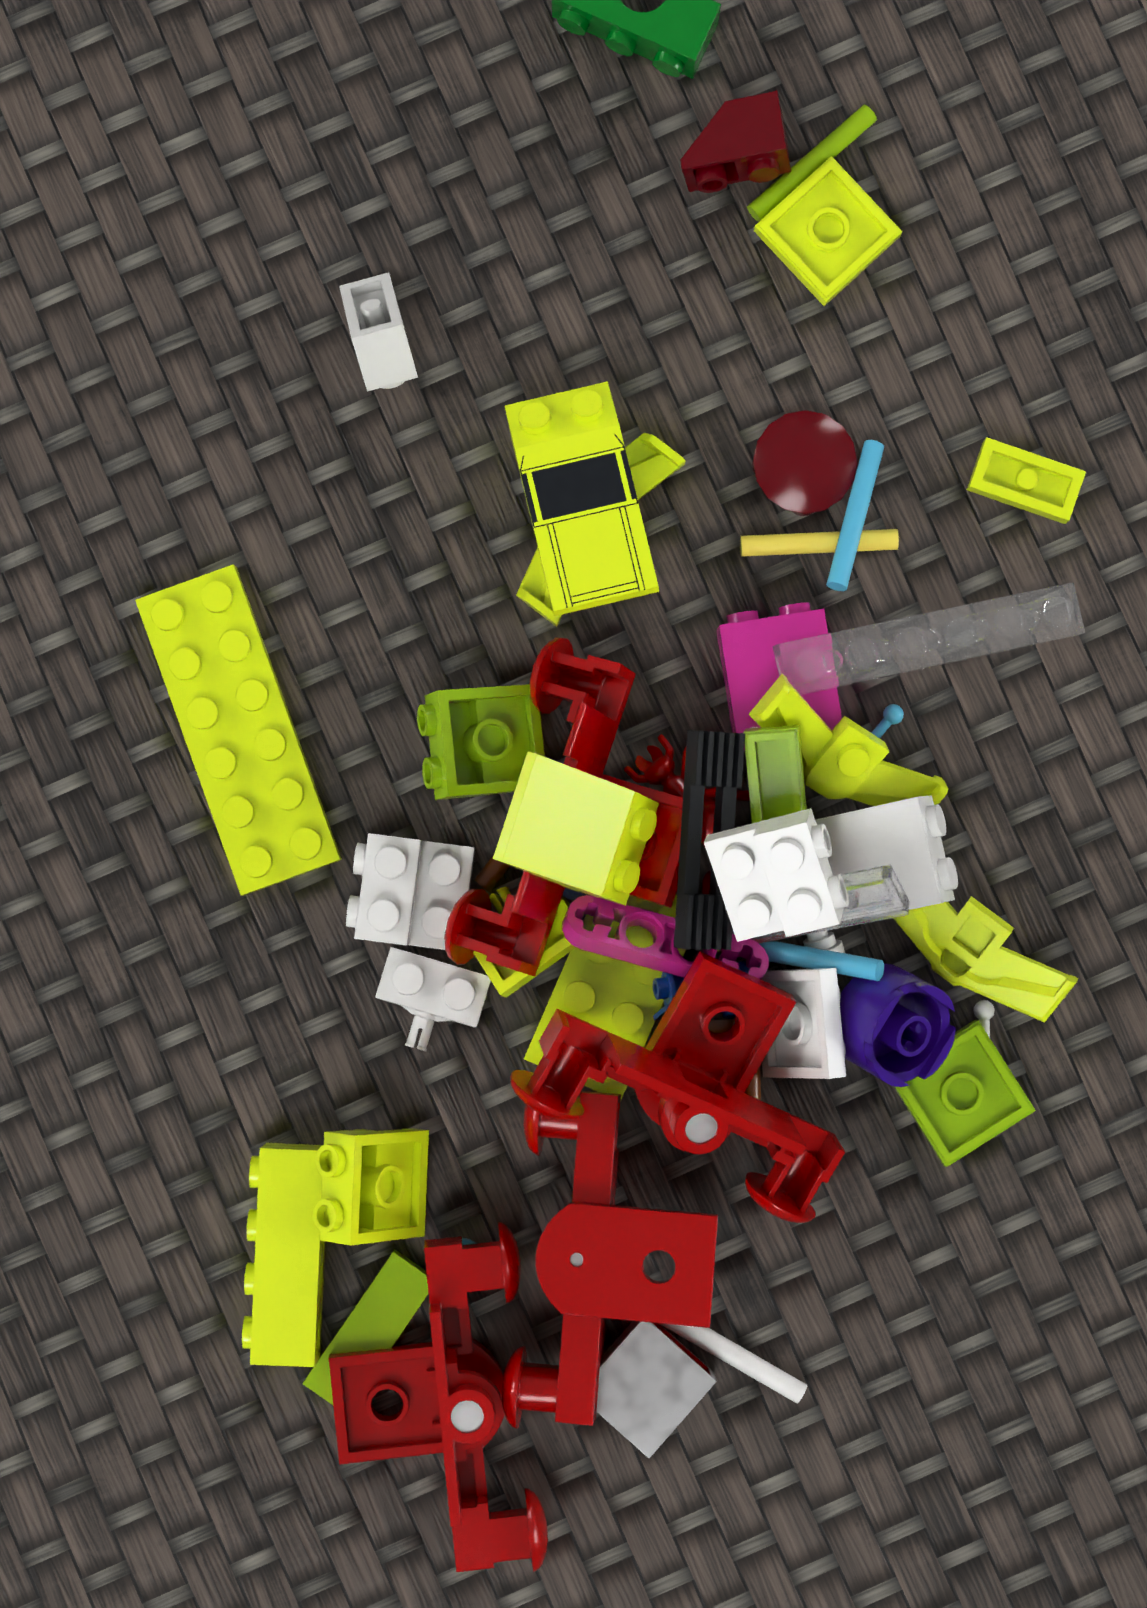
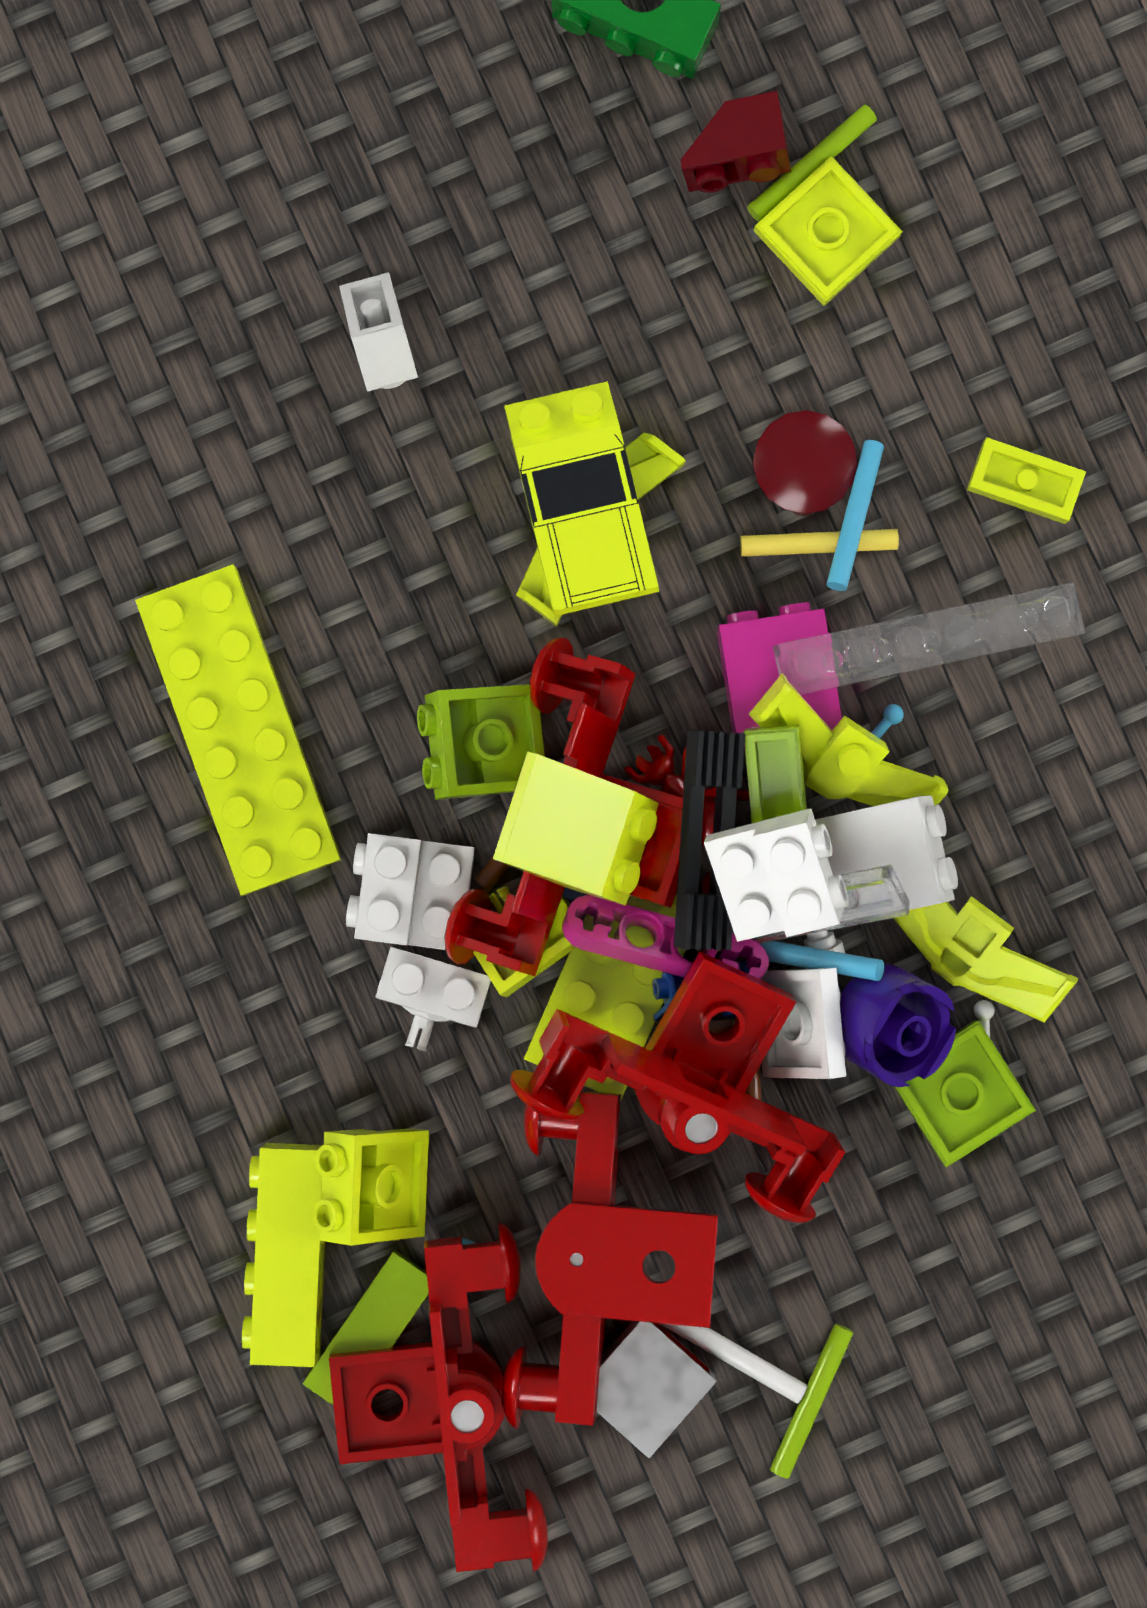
(811, 1401): none -> lime bar

